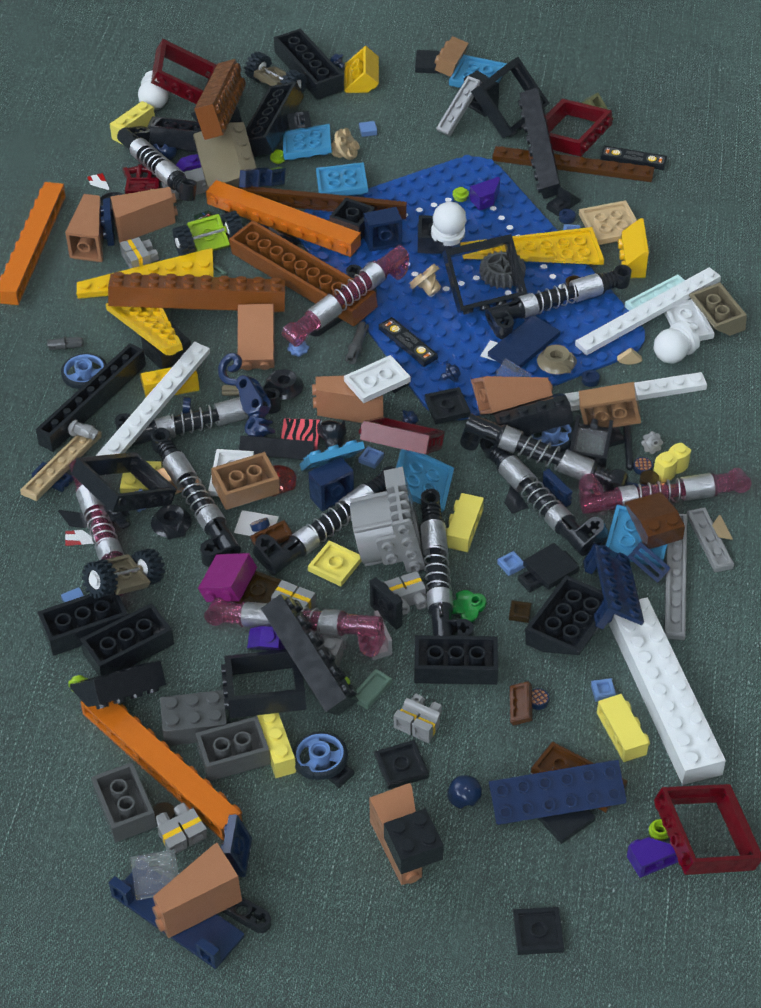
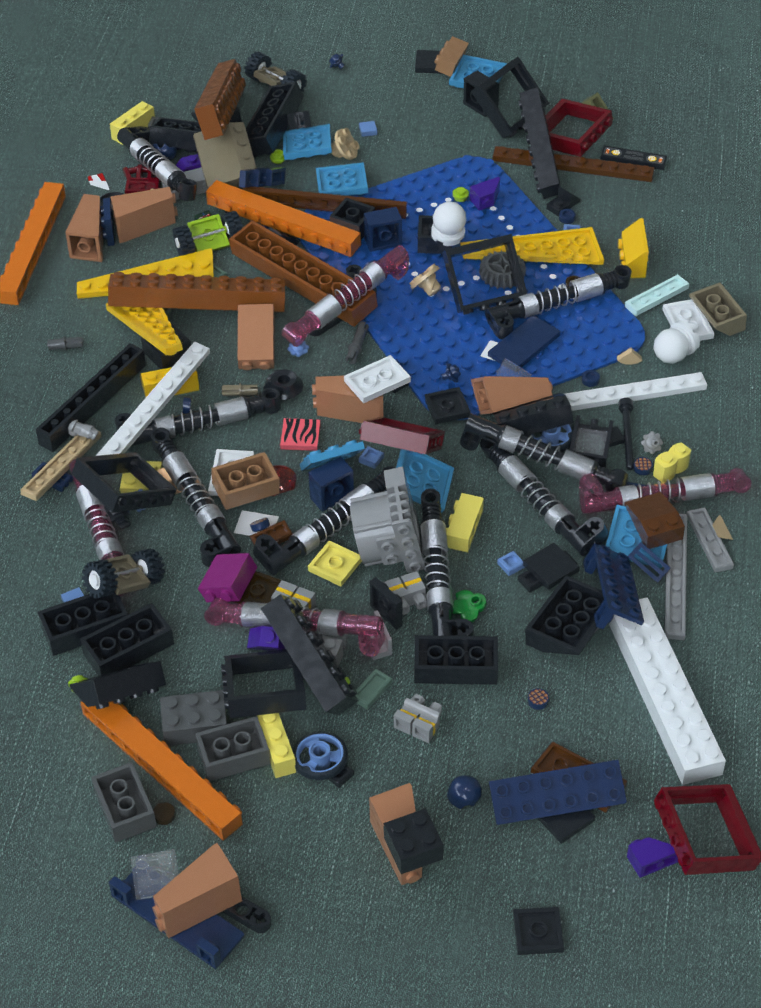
(74, 519): black sticker -> none
(77, 537): clear sticker -> none
(83, 369): medium blue wheel -> none
(138, 252): light grey hips -> none
(151, 93): white tile -> none
(171, 521): black piece -> none
(182, 829): light grey hips -> none
(186, 59): dark red window -> none
(237, 844): dark blue plate -> none
(250, 395): dark blue animal -> none
(277, 447): black tile -> none
(304, 56): black brick -> none
(331, 432): black piece -> none
(361, 72): yellow slope -> none
(401, 764): black tile -> none
(408, 341): tile -> none
(410, 417): dark blue plant -> none
(458, 106): light grey tile -> none
(514, 501): black sticker -> none
(520, 611): dark brown tile -> none
(521, 703): reddish brown plate -> none
(556, 360): dark tan piece -> none
(557, 487): dark blue tile -> none
(602, 689): medium blue tile -> none
(608, 220): tan plate -> none
(611, 403): medium nougat brick -> none
(623, 727): light yellow brick -> none
(646, 311): white plate -> none
(648, 476): dark brown tile -> none
(657, 825): lime plate -> none

